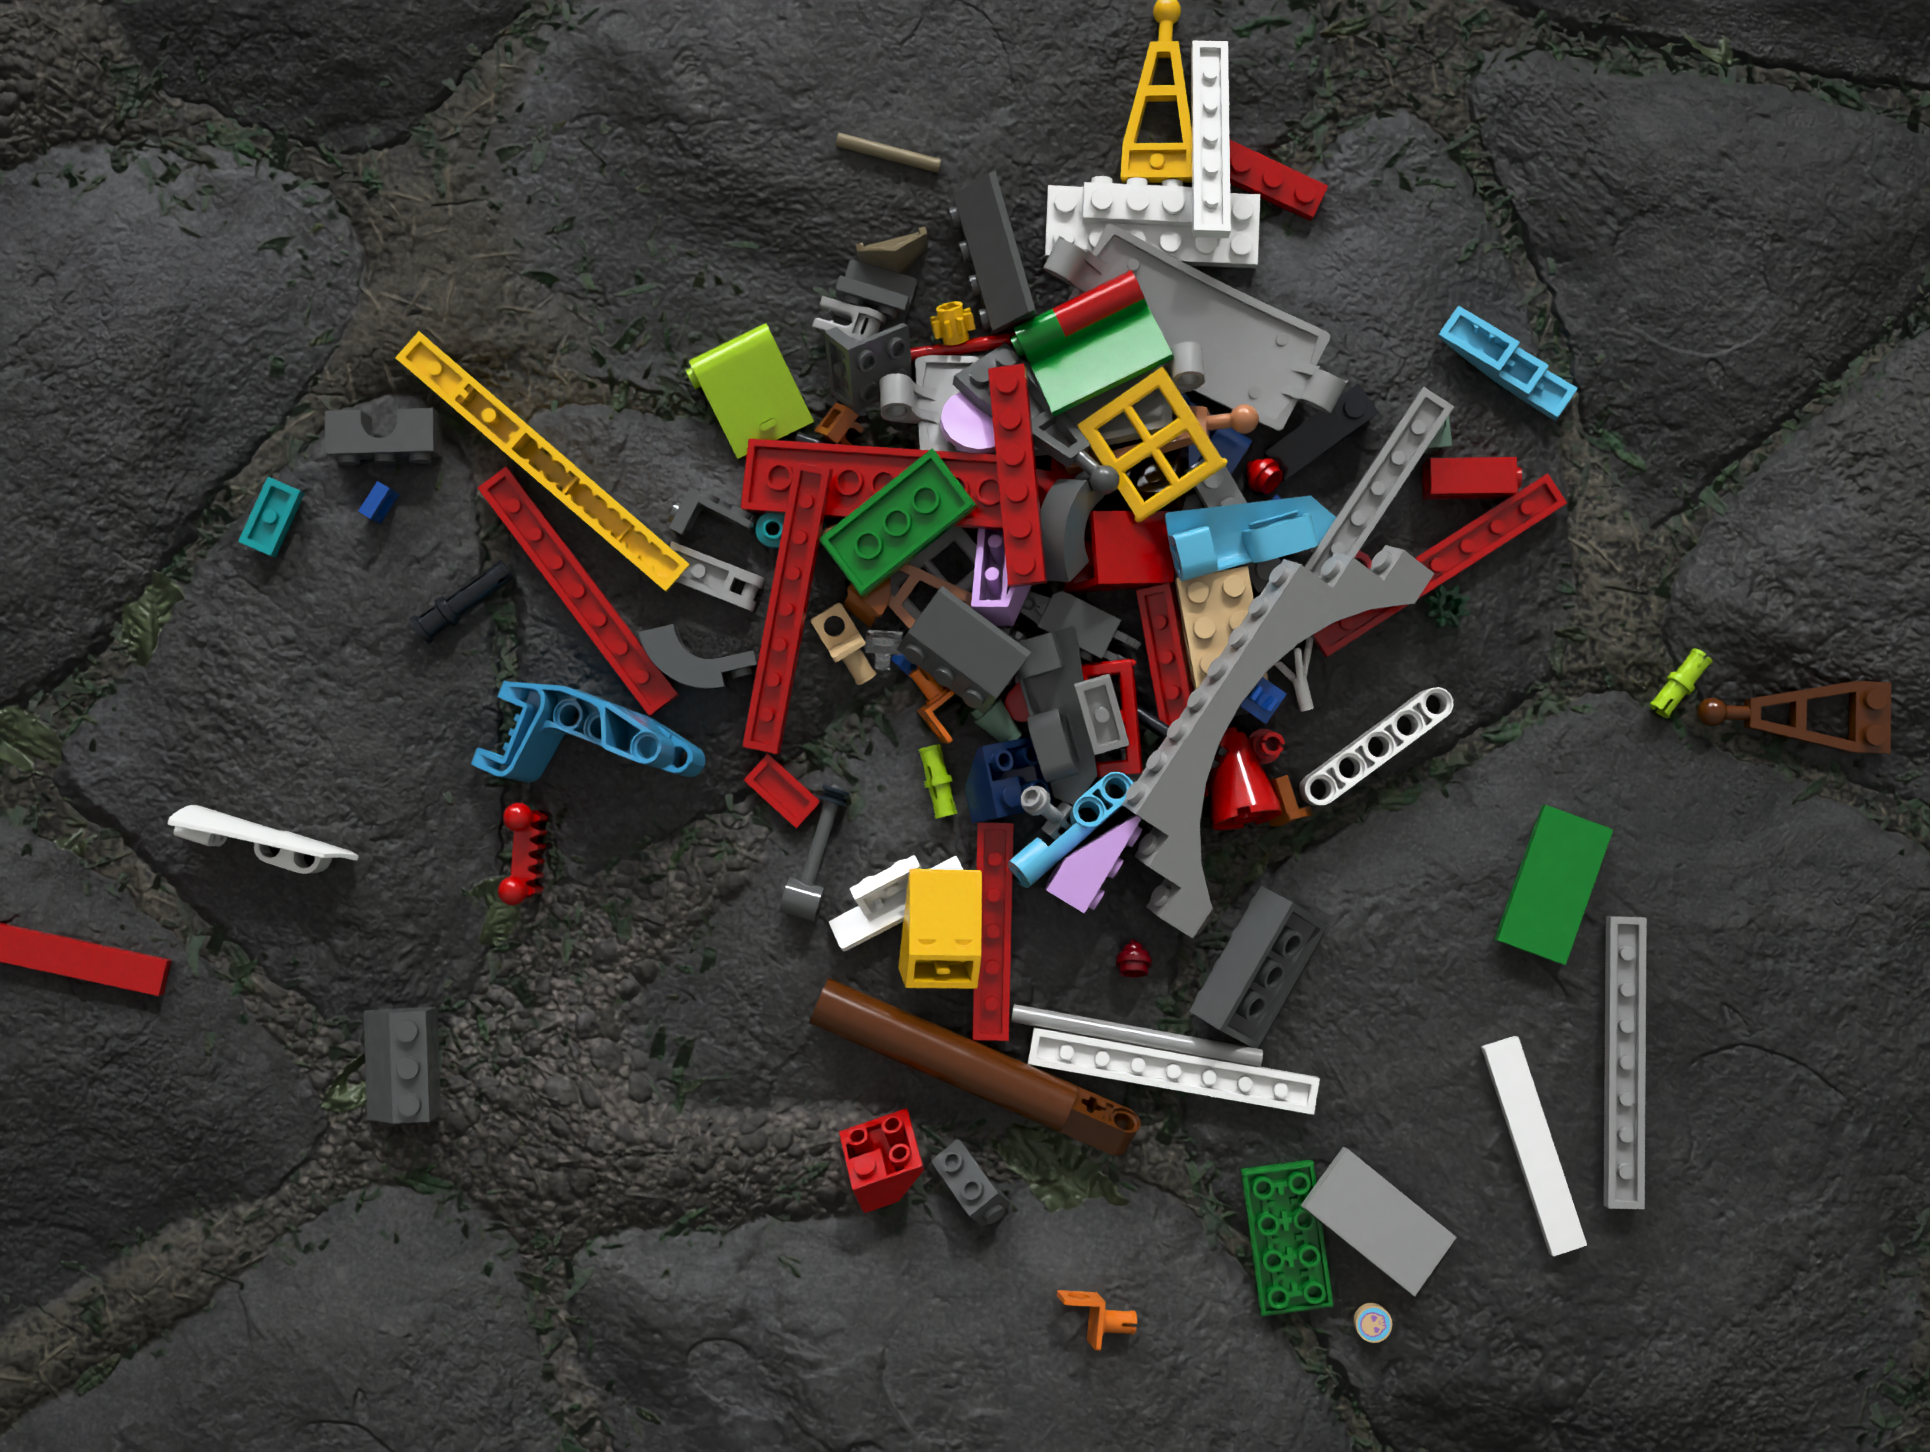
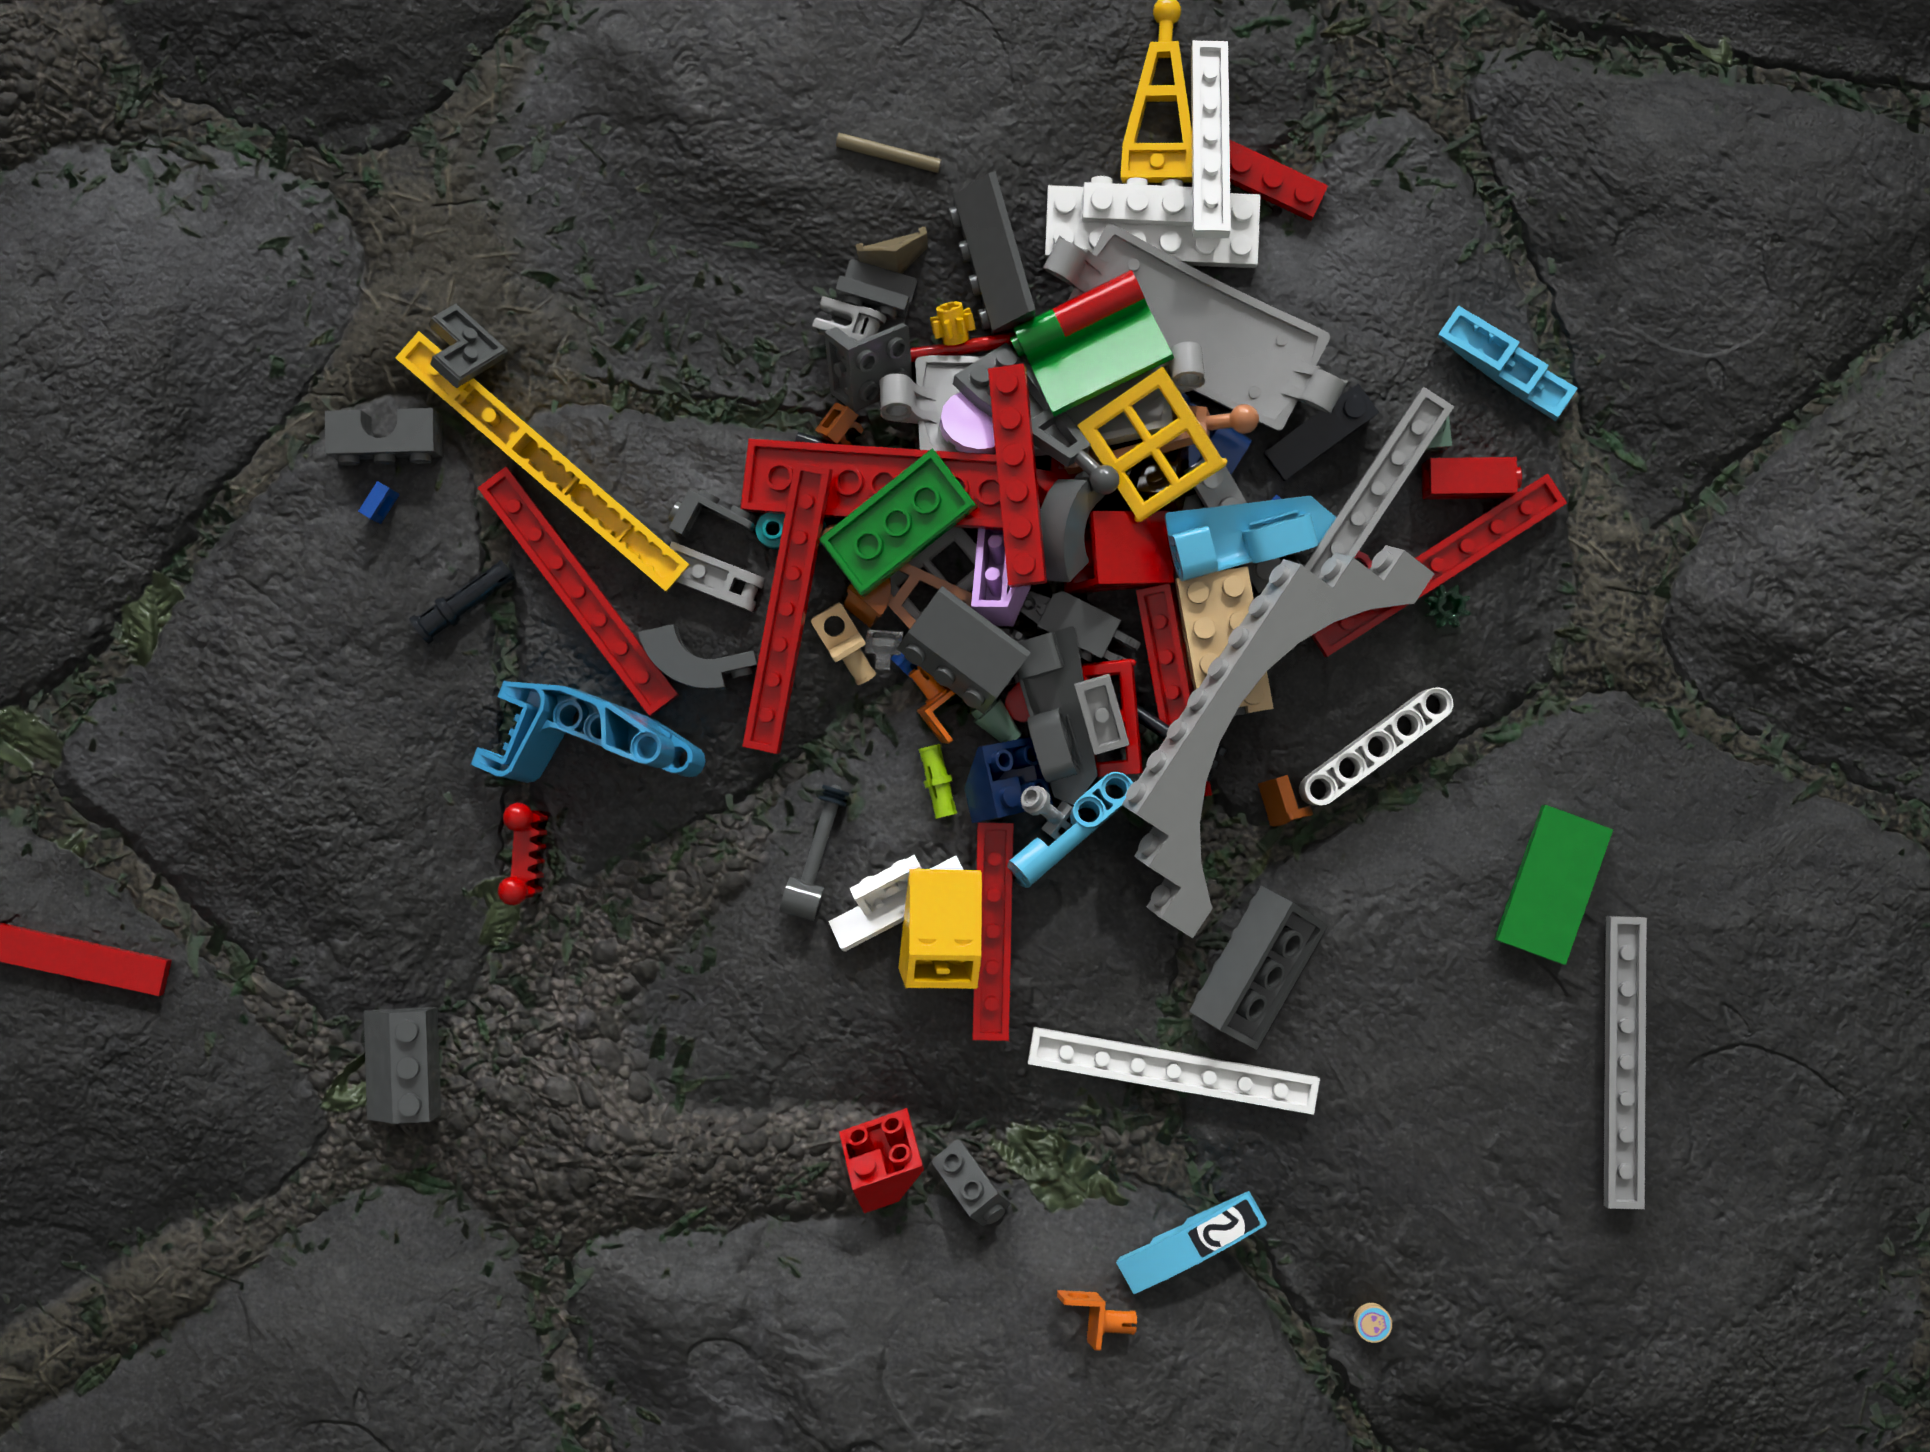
(214, 828): white panel -> none
(271, 517): teal plate -> none
(470, 348): none -> dark grey tile
(749, 386): lime door -> none
(782, 791): red tile -> none
(975, 1068): reddish brown piece -> none
(1085, 868): lavender slope -> none
(1133, 960): dark red plate -> none
(1137, 1035): light grey piece -> none
(1191, 1242): none -> medium azure slope
(1240, 786): red cone -> none
(1263, 700): blue tile -> none
(1264, 475): red plate -> none
(1266, 745): red pin -> none
(1285, 1239): green tile -> none
(1299, 680): white plant -> none
(1378, 1221): light grey tile -> none
(1534, 1146): white tile -> none
(1680, 683): lime pin -> none
(1867, 716): reddish brown plate -> none

